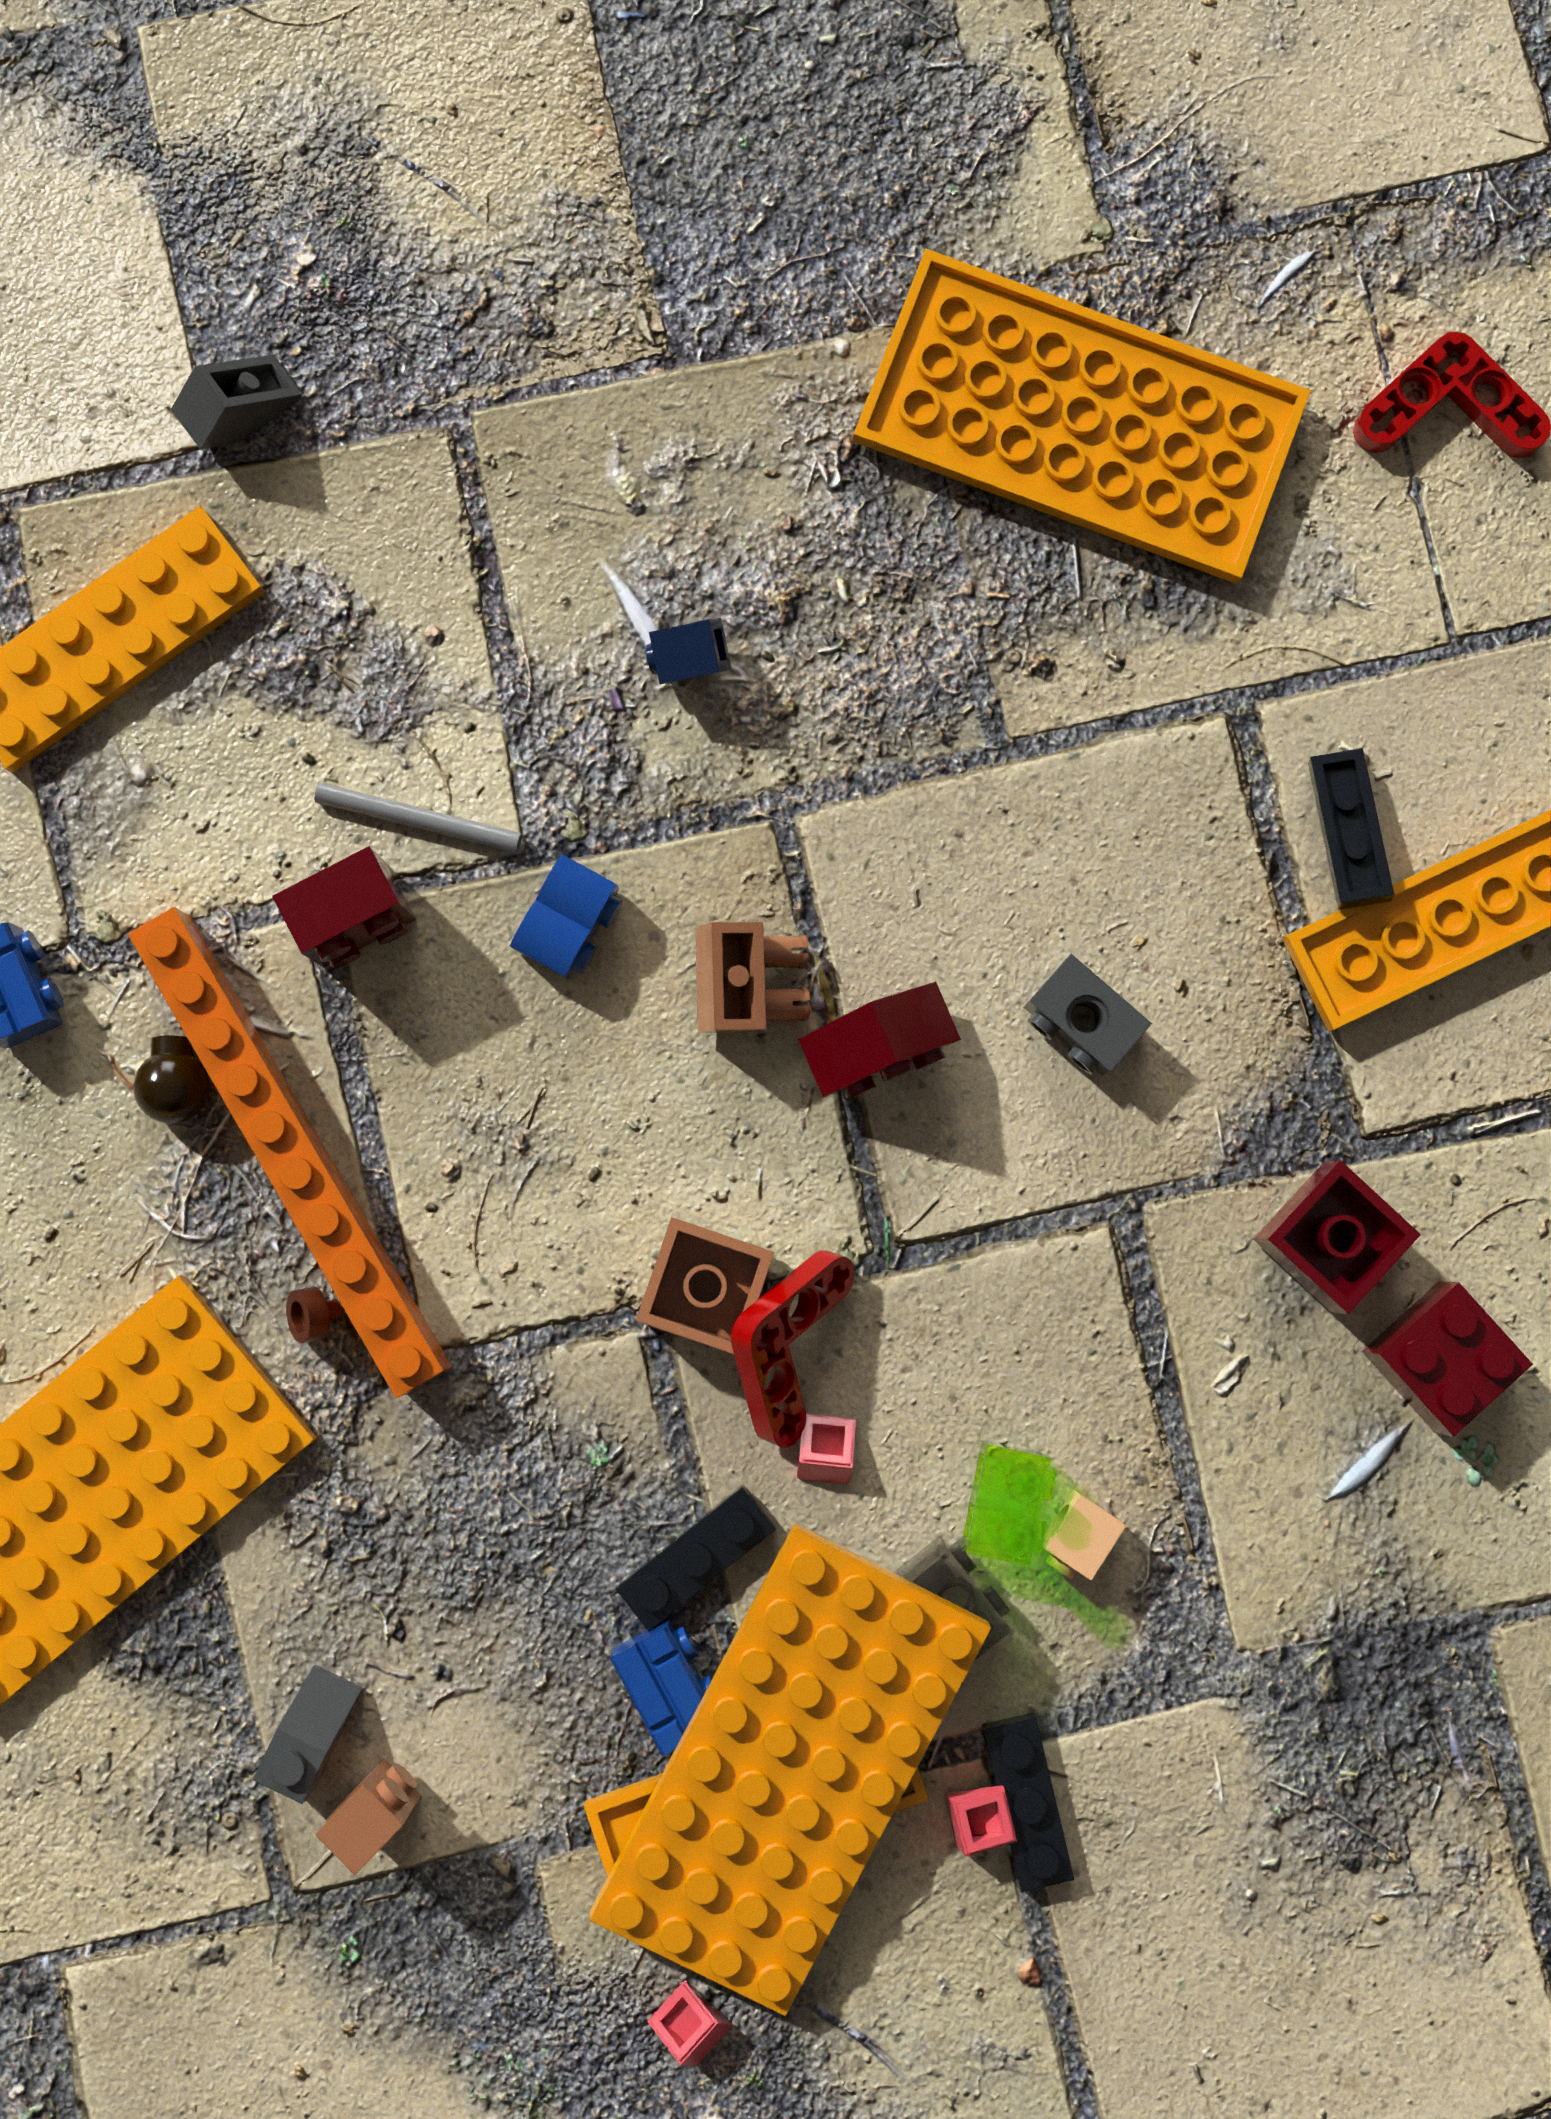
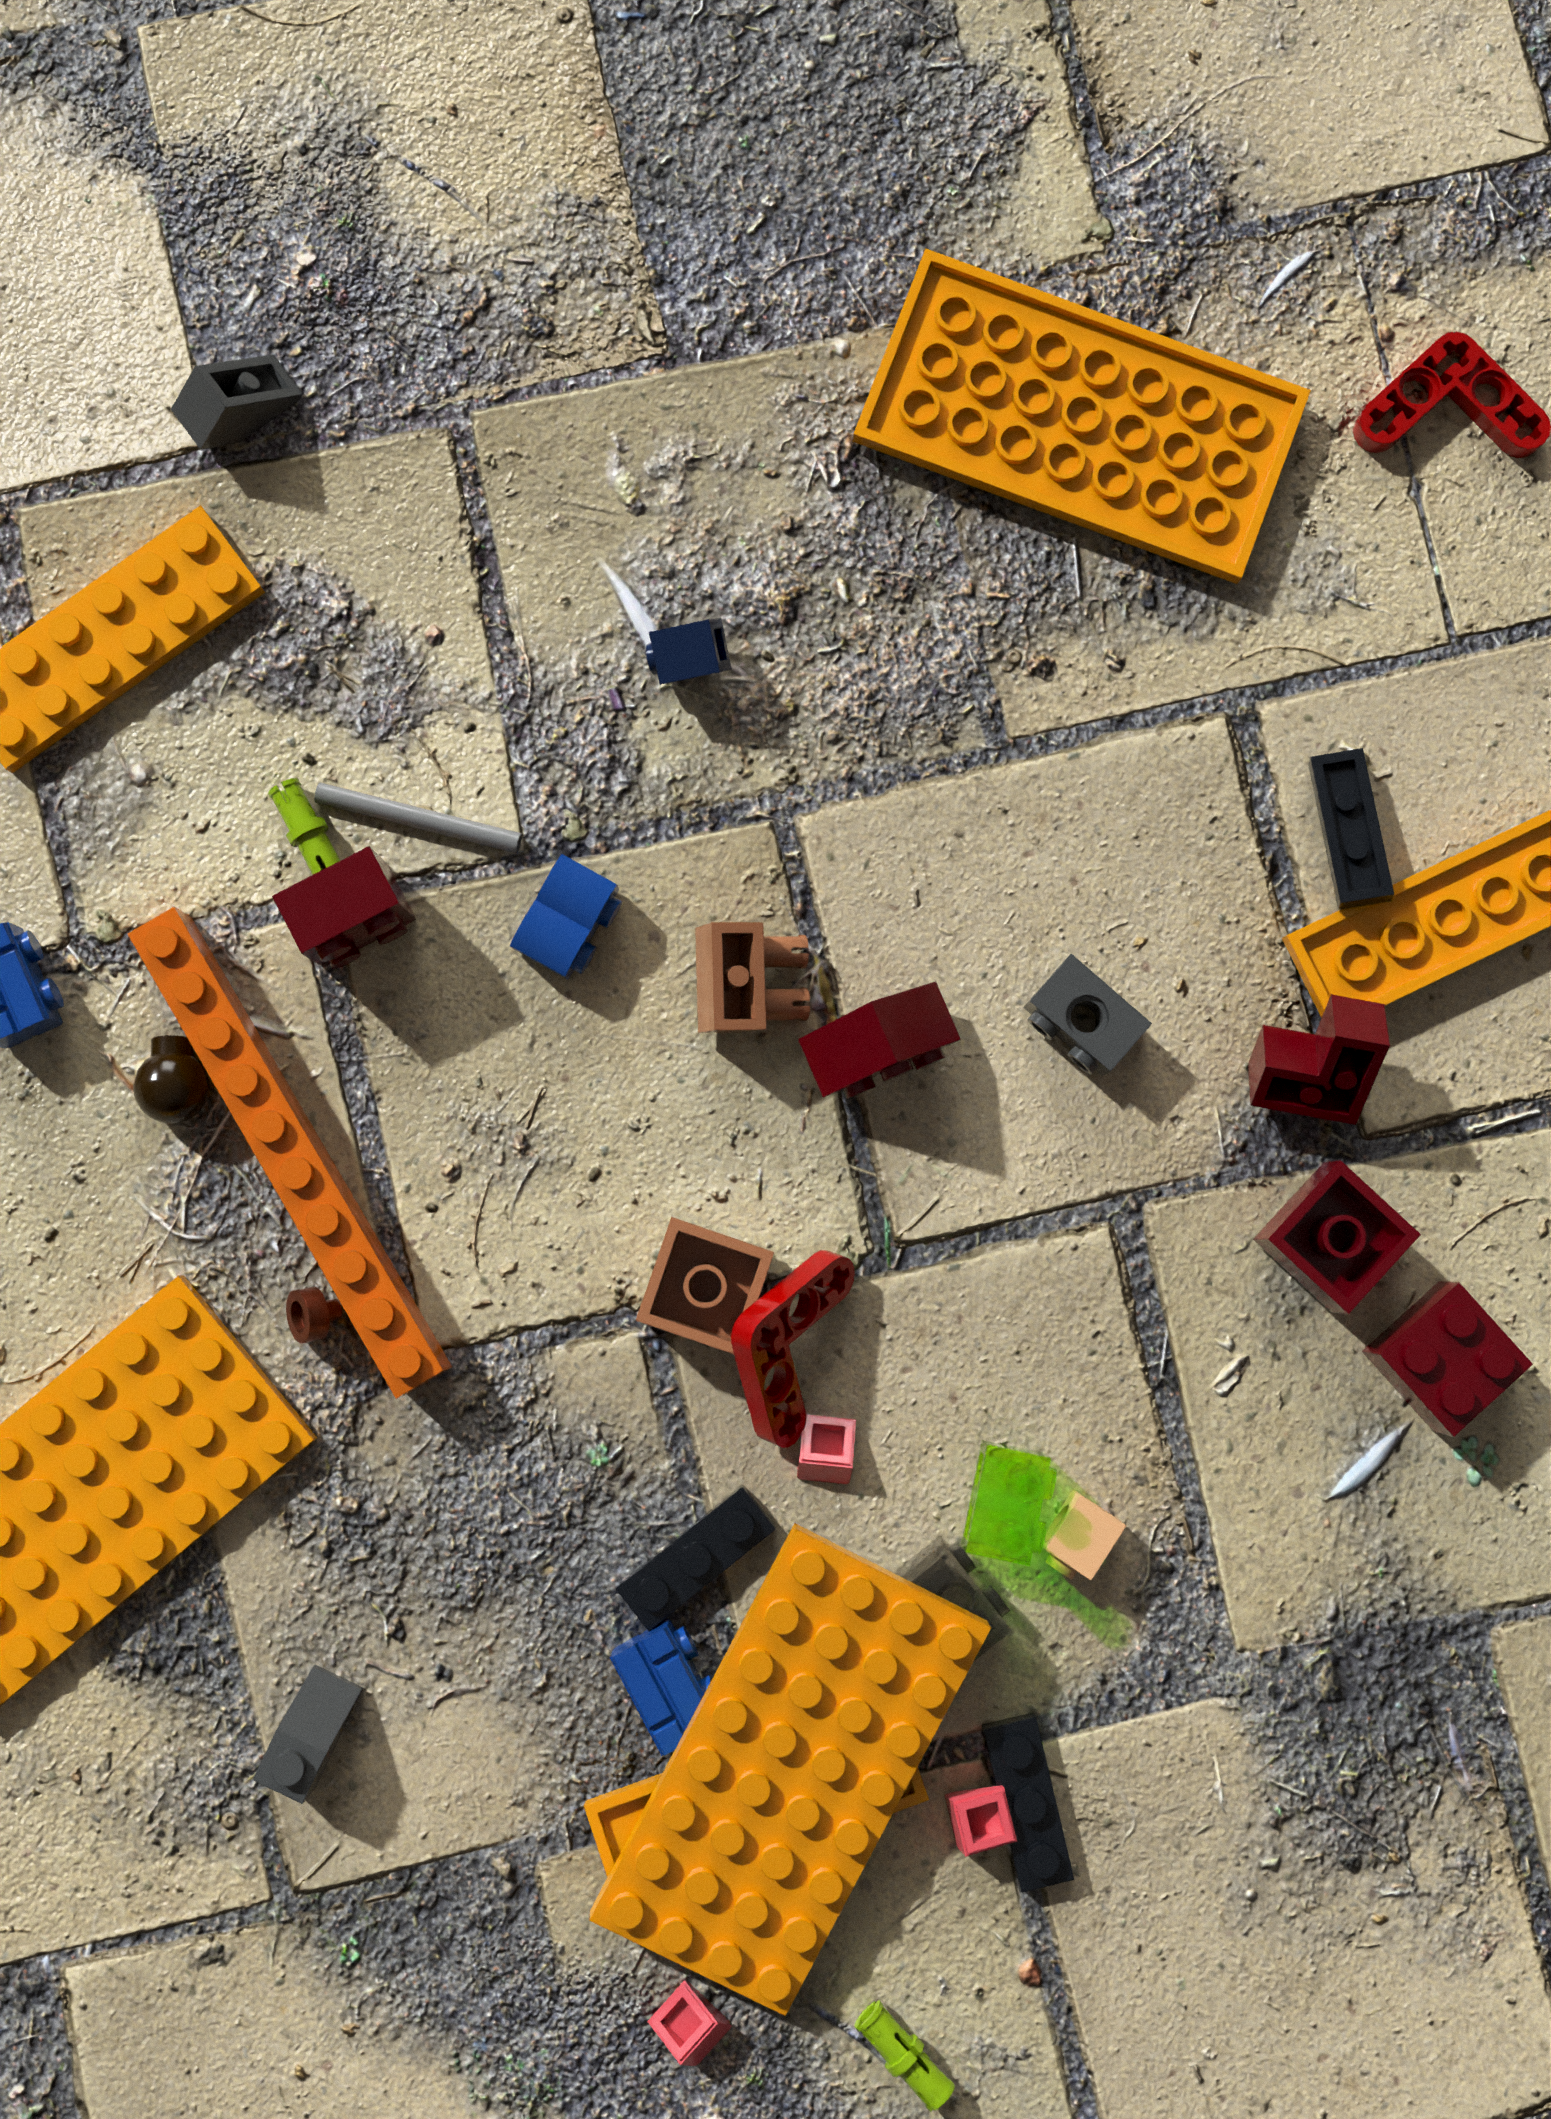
(304, 827): none -> lime pin
(370, 1815): nougat brick -> none
(904, 2055): none -> lime pin
(1325, 1071): none -> dark red brick

